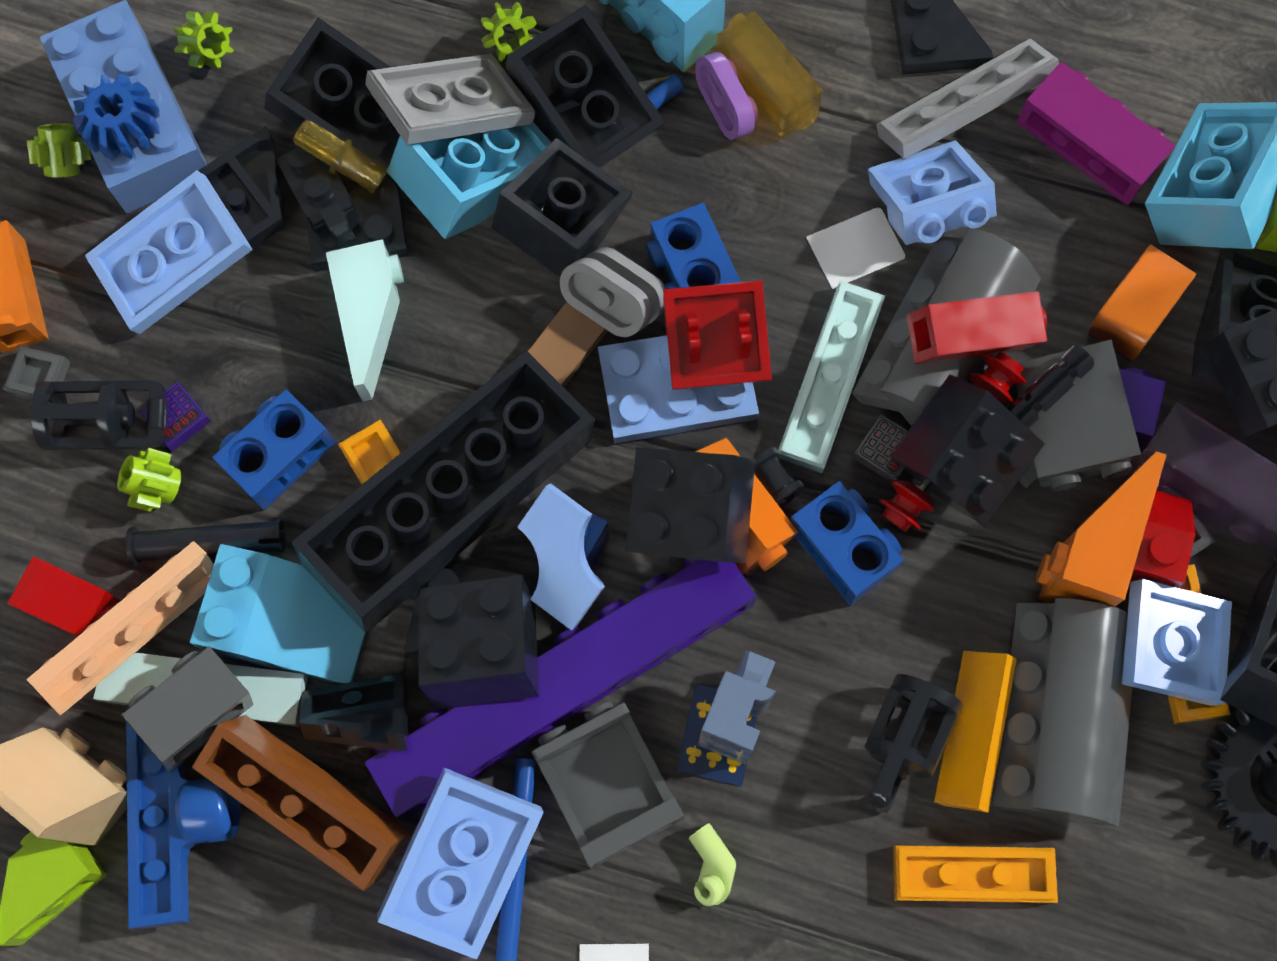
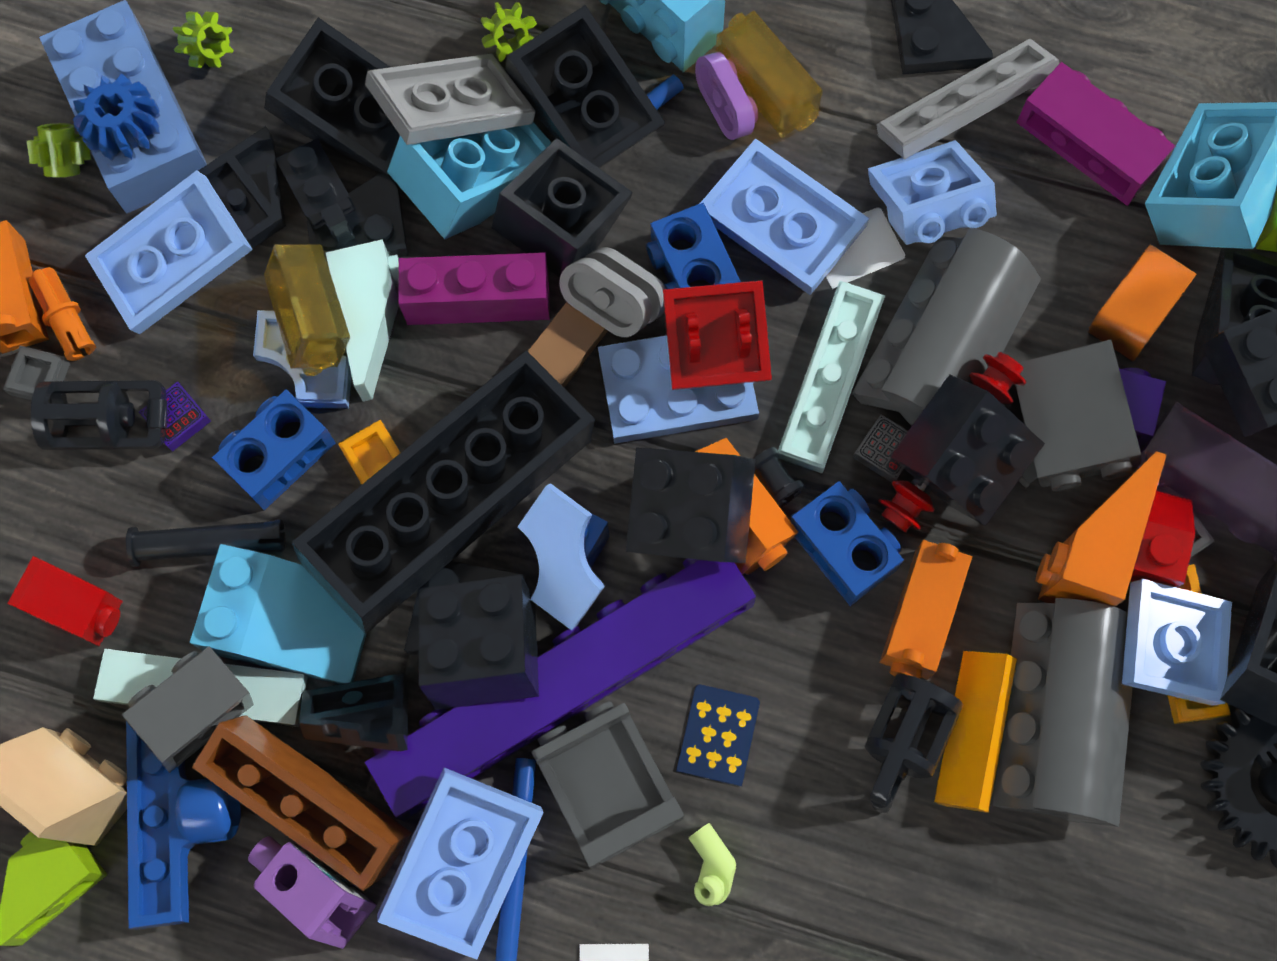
(61, 313): none -> orange axle
(123, 629): light nougat plate -> none
(149, 479): lime gear -> none
(306, 307): none -> clear yellow brick
(309, 892): none -> medium lavender torso
(323, 390): none -> light blue tile
(340, 155): clear yellow axle -> none
(474, 288): none -> magenta brick
(736, 700): sand blue hips -> none
(783, 216): none -> light blue plate
(925, 610): none -> orange brick
(975, 874): light orange tile -> none
(977, 327): brick -> none
(1052, 385): black axle -> none

